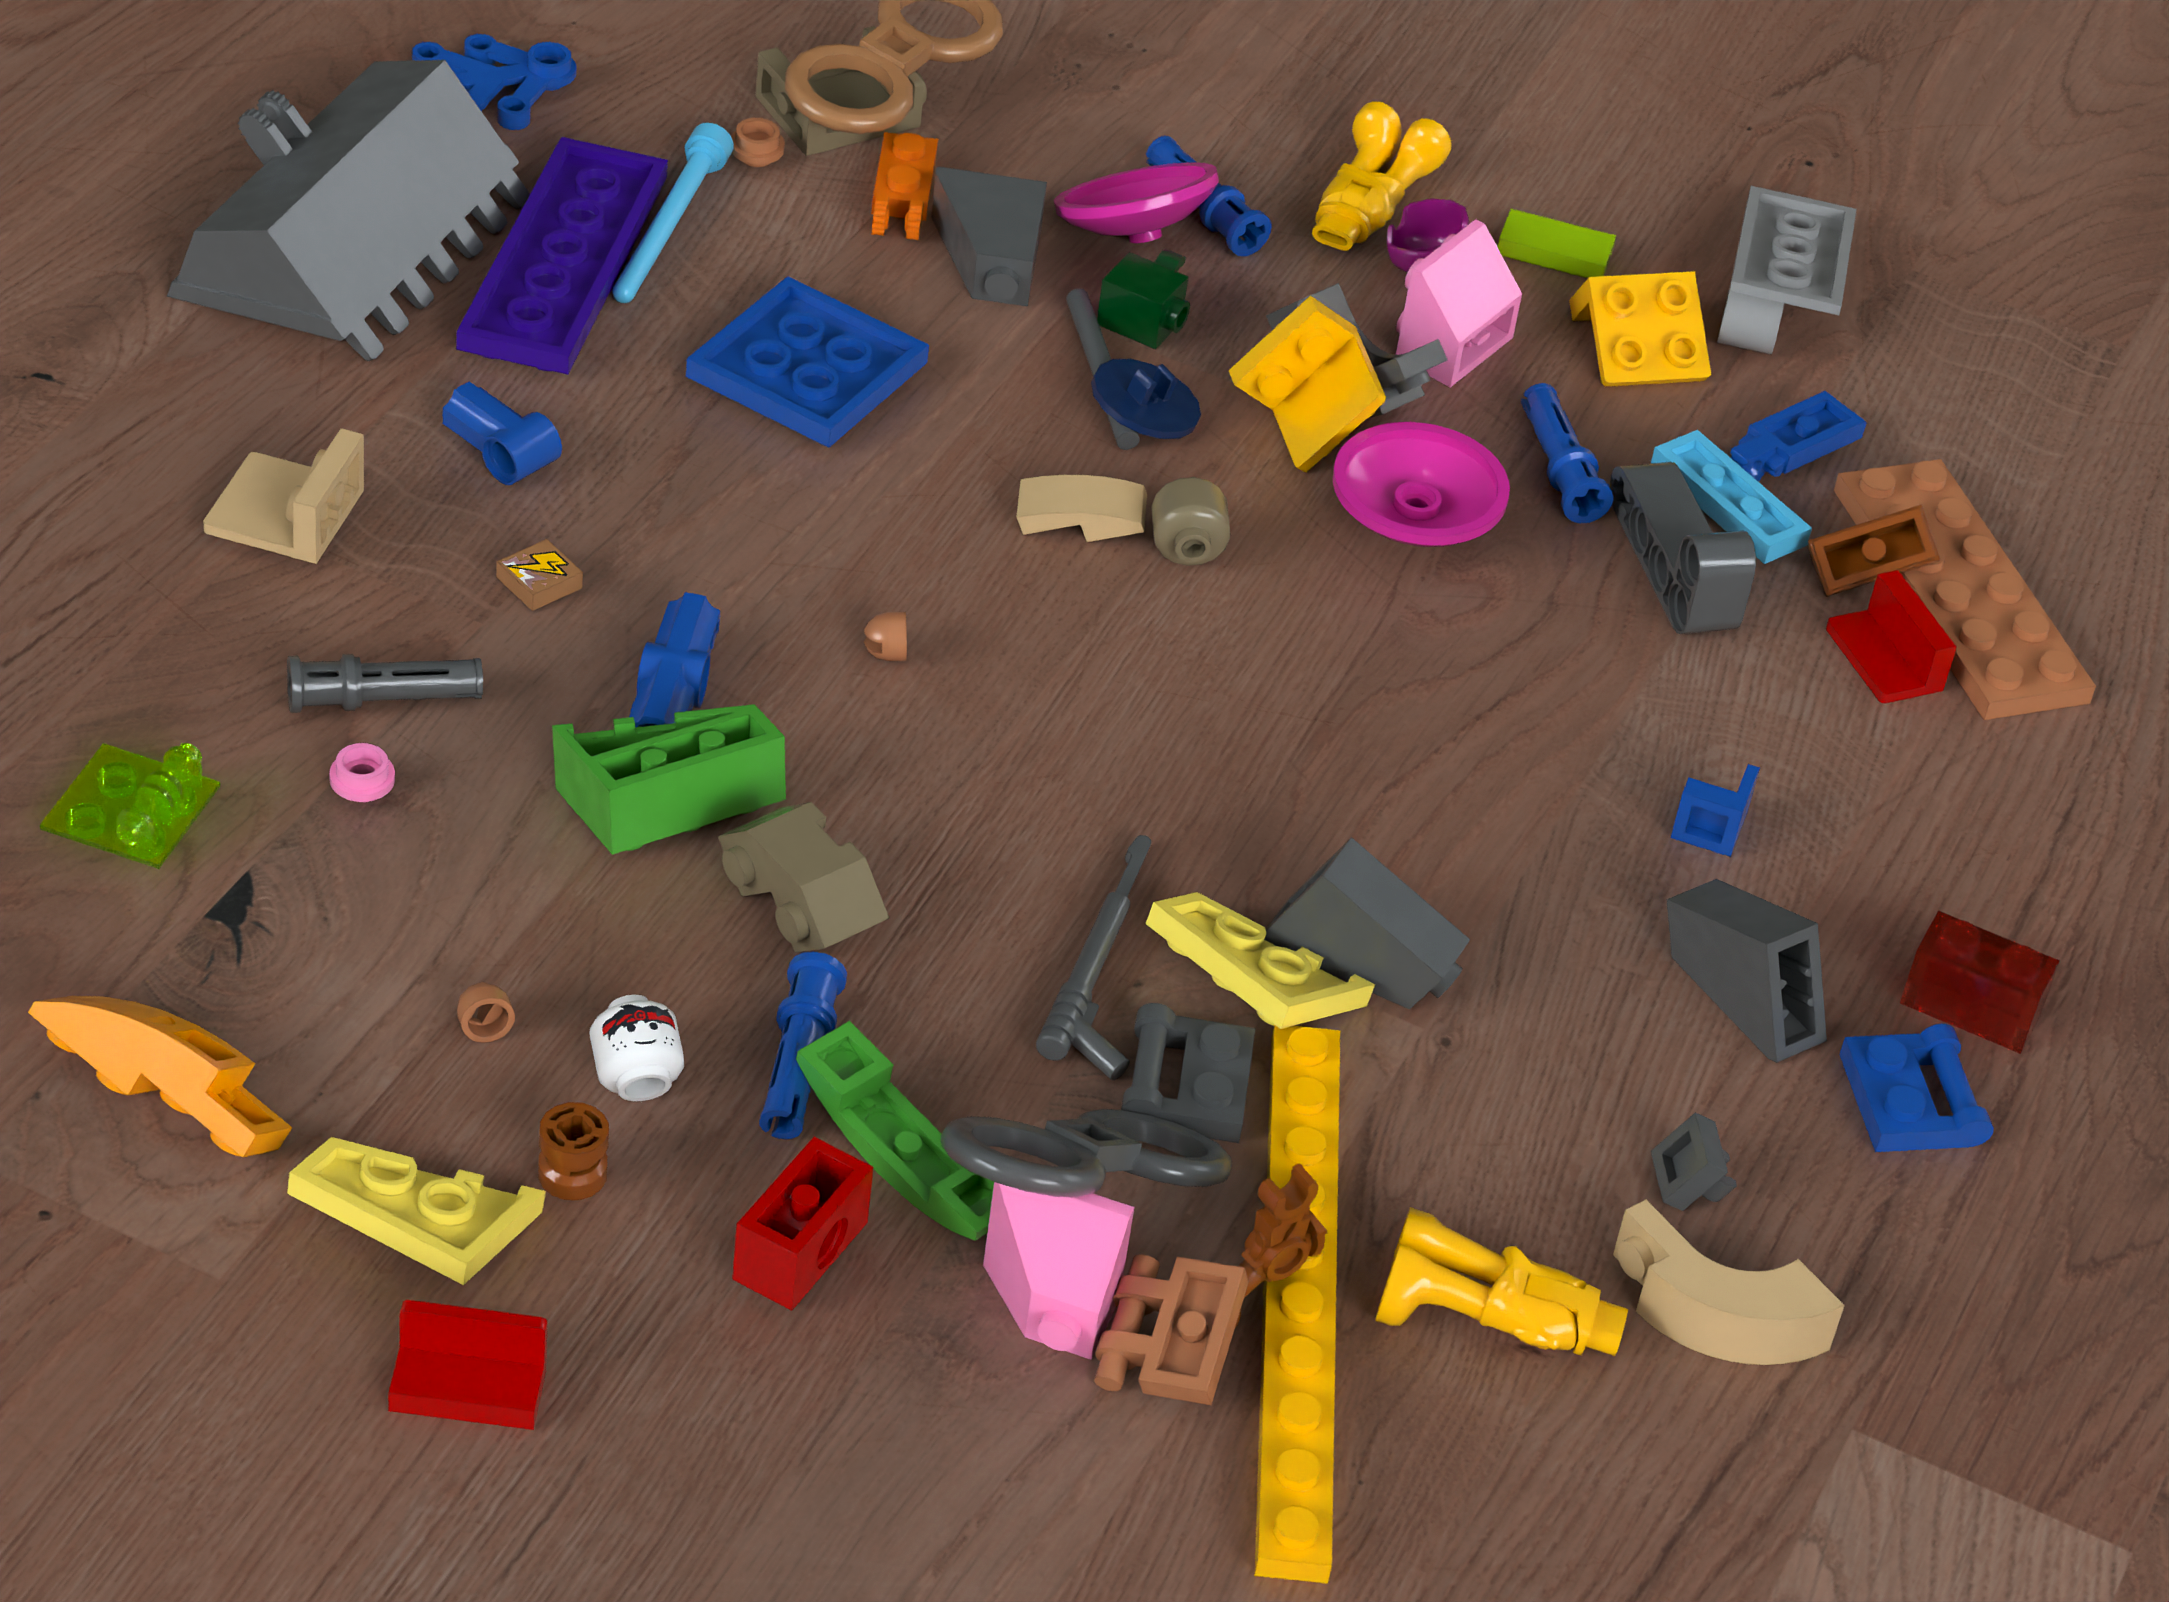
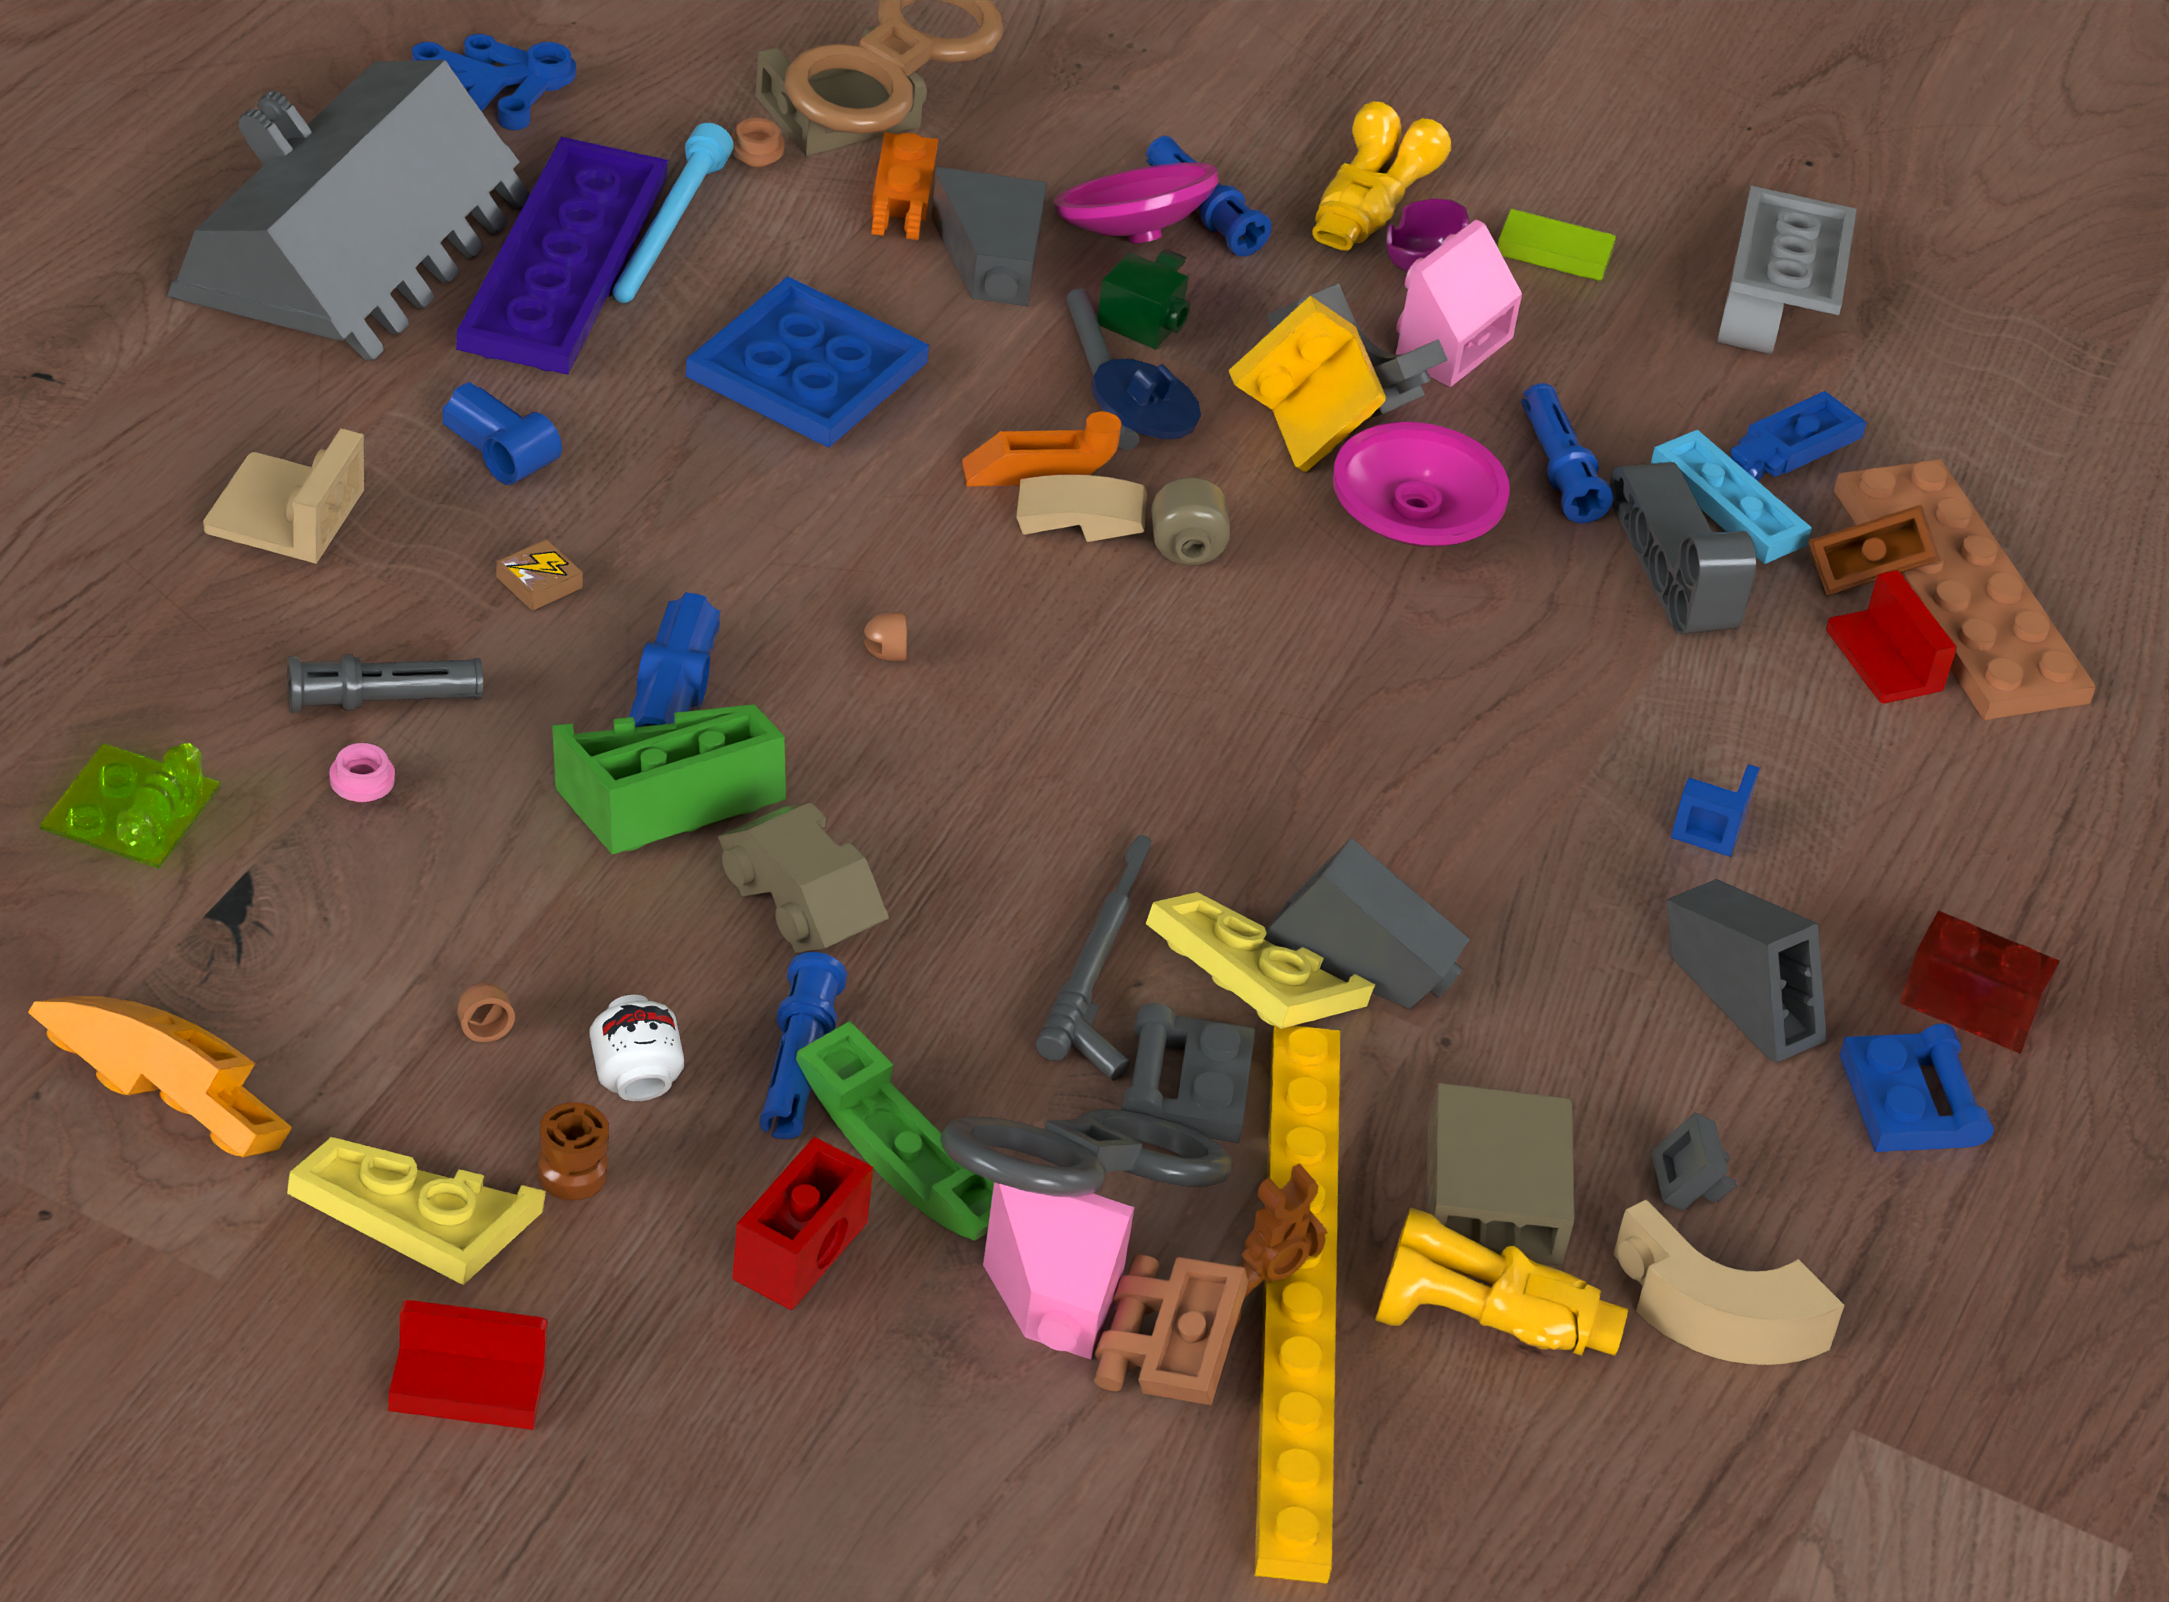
(1031, 454): none -> orange piece
(1503, 1169): none -> dark tan brick
(1645, 327): yellow bracket -> none

